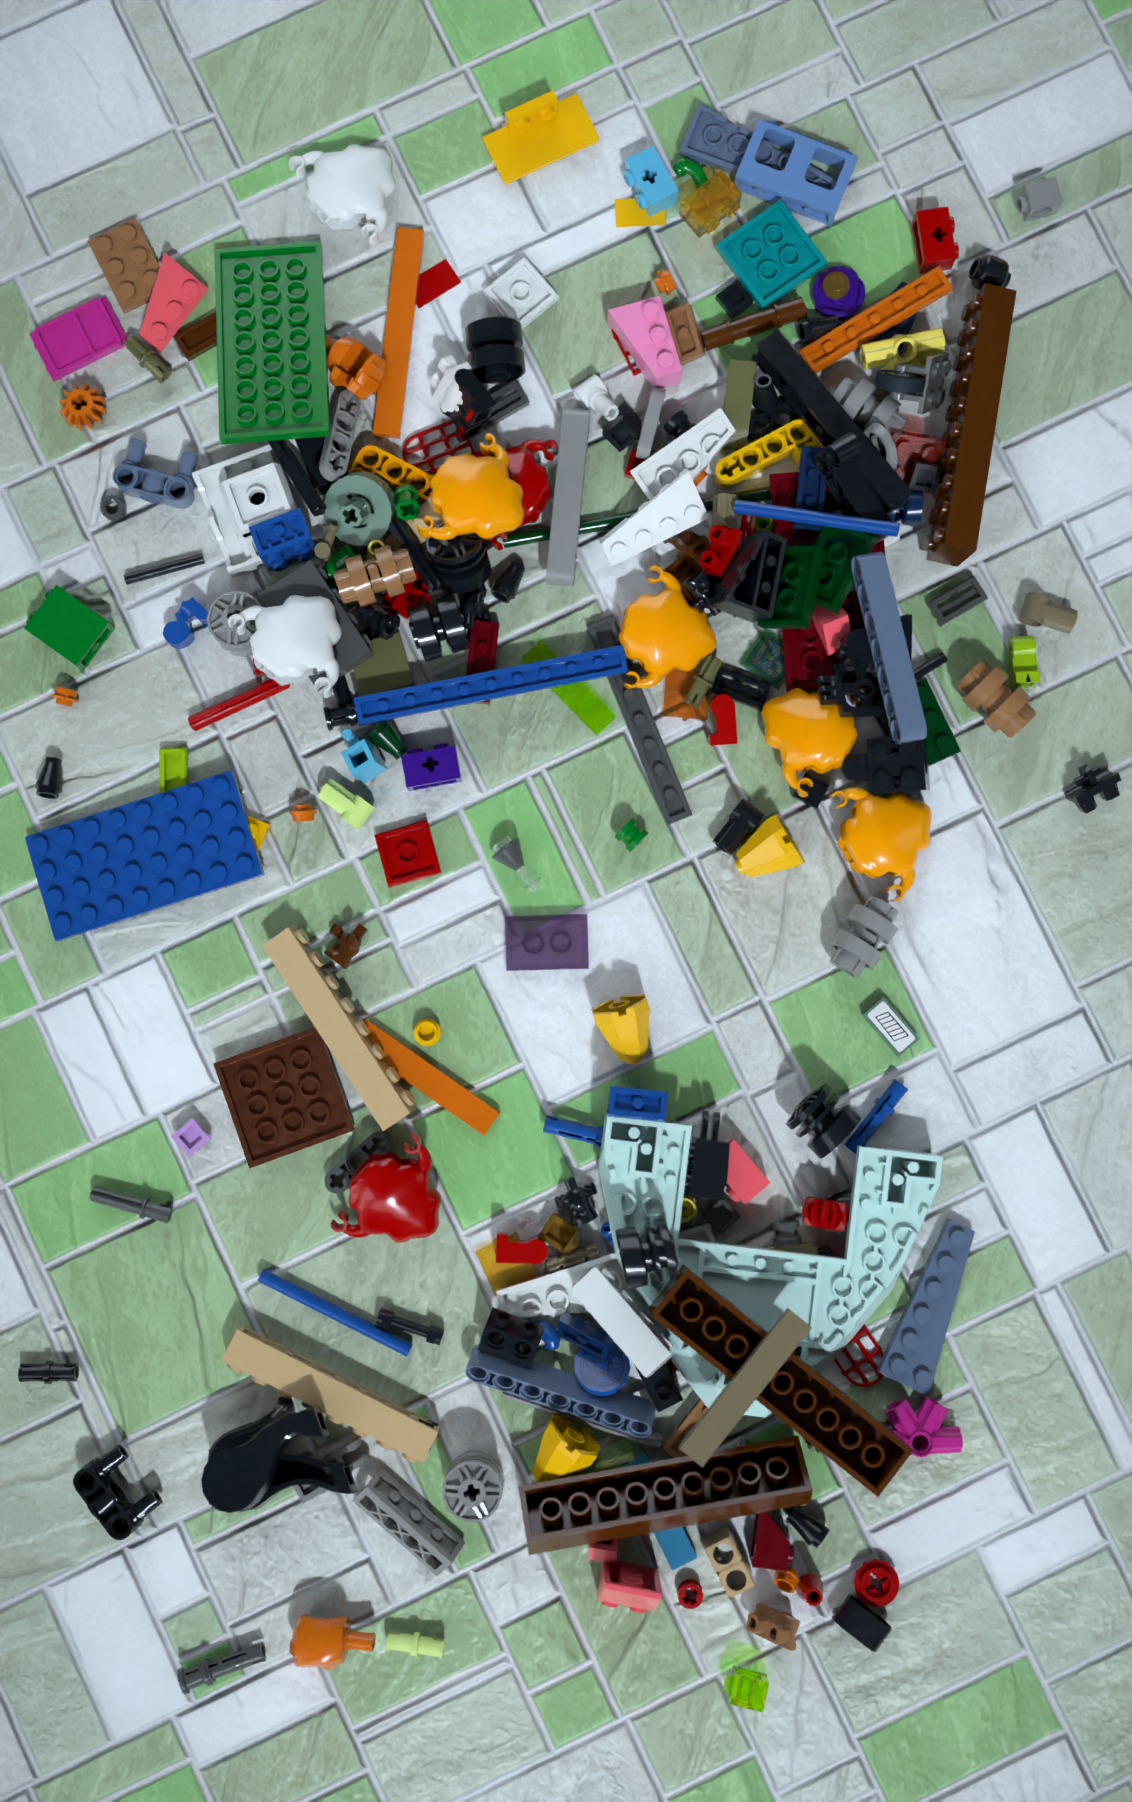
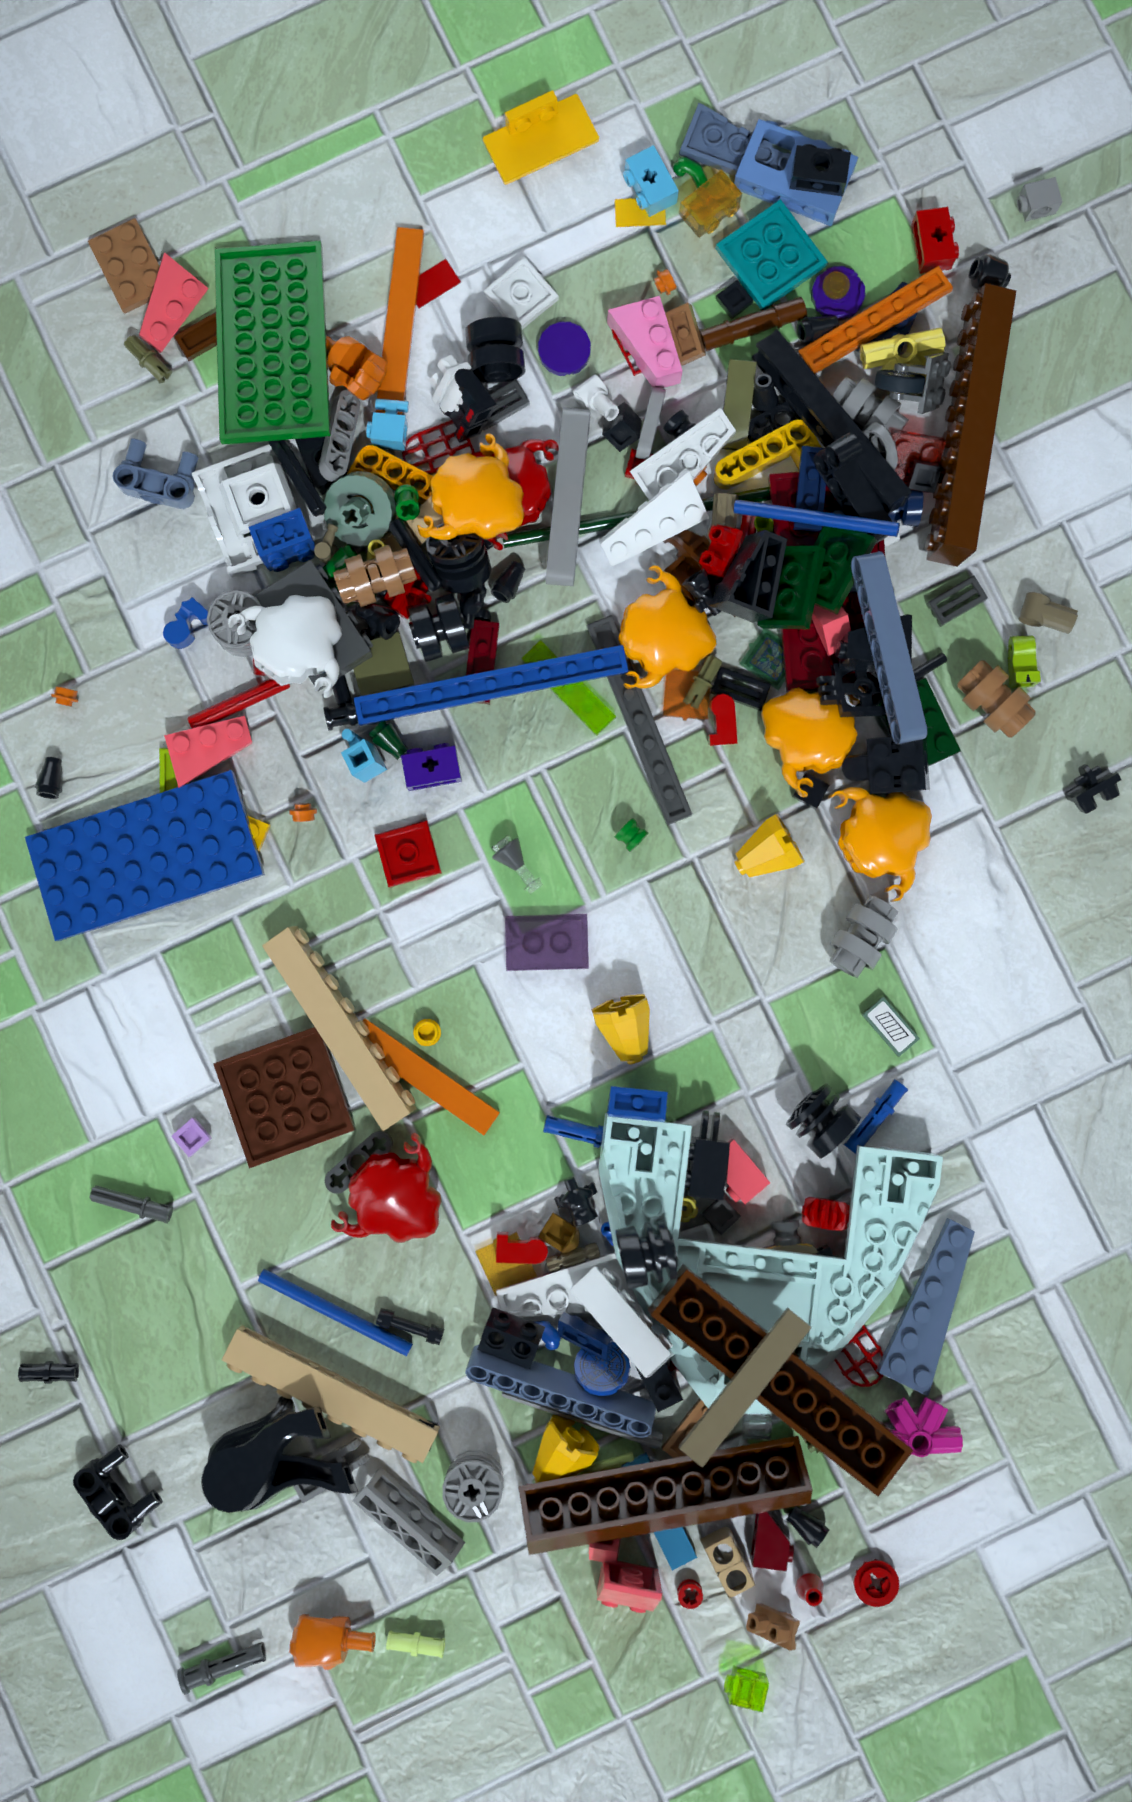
(69, 627): green panel -> none
(77, 400): orange gear -> none
(78, 338): dark pink piece -> none
(121, 508): dark grey axle -> none
(164, 569): black bar -> none
(205, 746): none -> coral wing
(347, 945): reddish brown piece -> none
(349, 187): white piece -> none
(351, 807): yellowish green piece -> none
(389, 429): none -> medium azure brick
(564, 348): none -> dark purple tile
(741, 822): black piece -> none
(756, 1426): none -> clear tile
(787, 1580): orange plate -> none
(808, 178): none -> black brick
(862, 1623): black beam -> none

